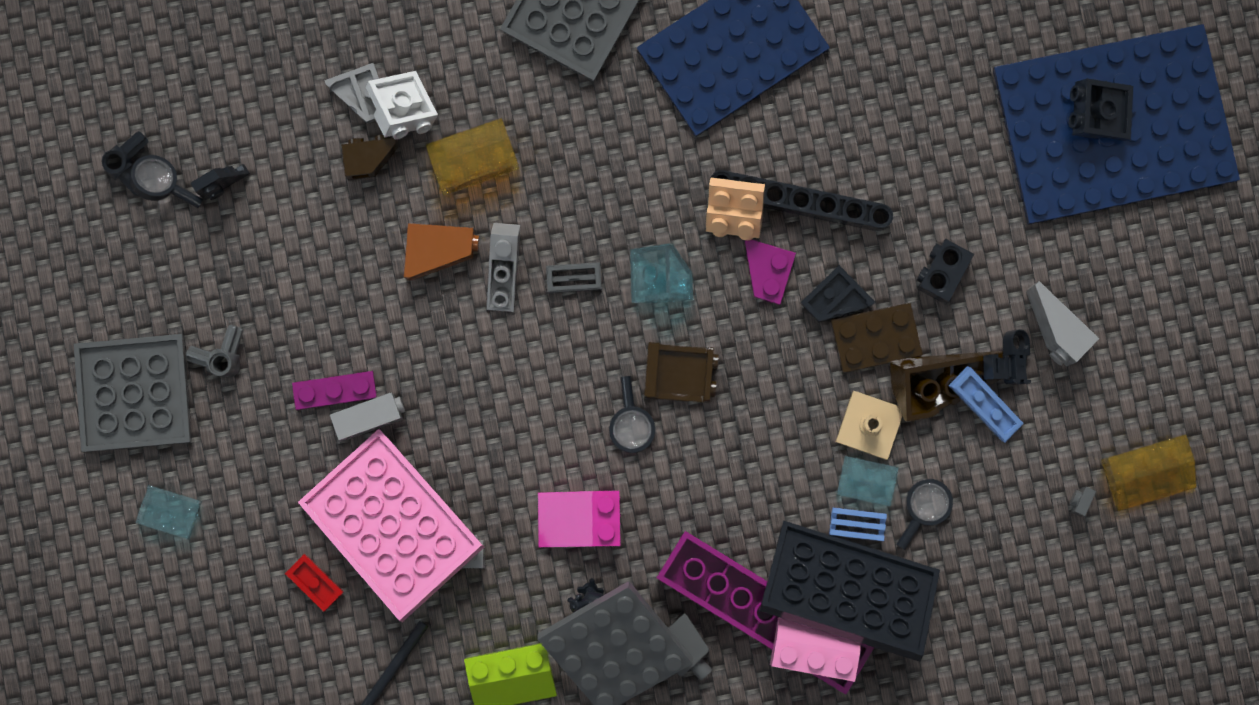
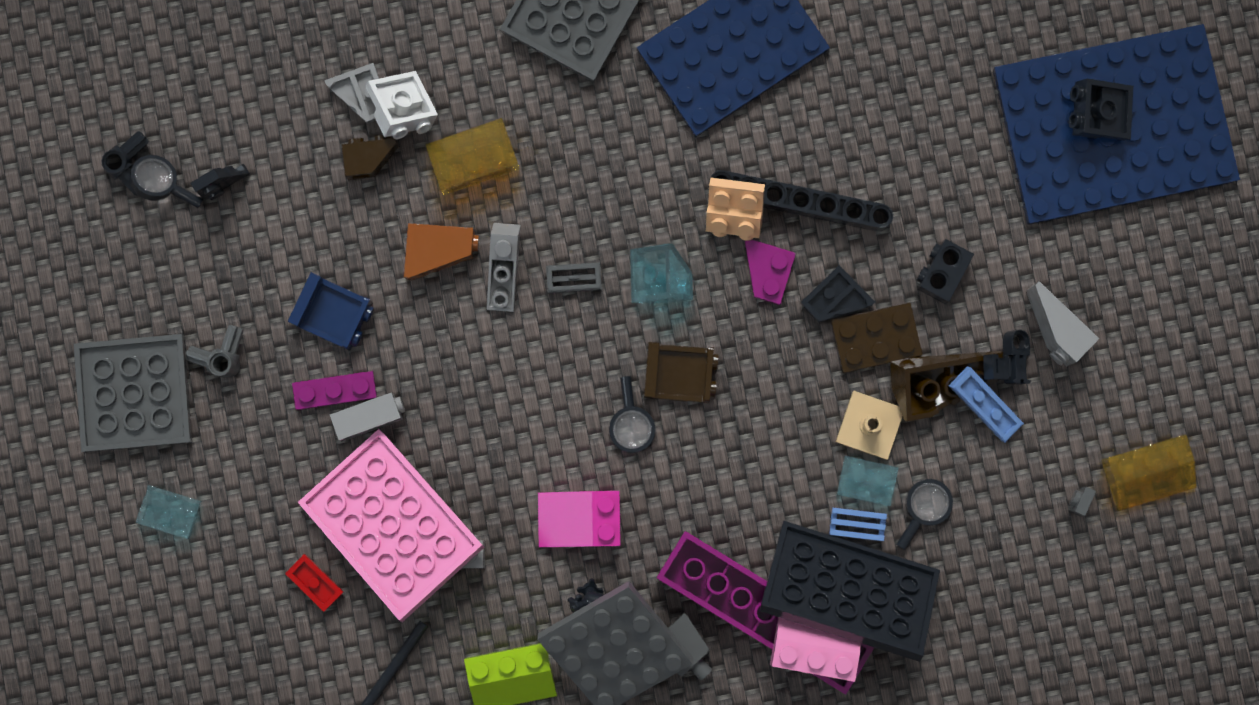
(331, 312): none -> dark blue panel

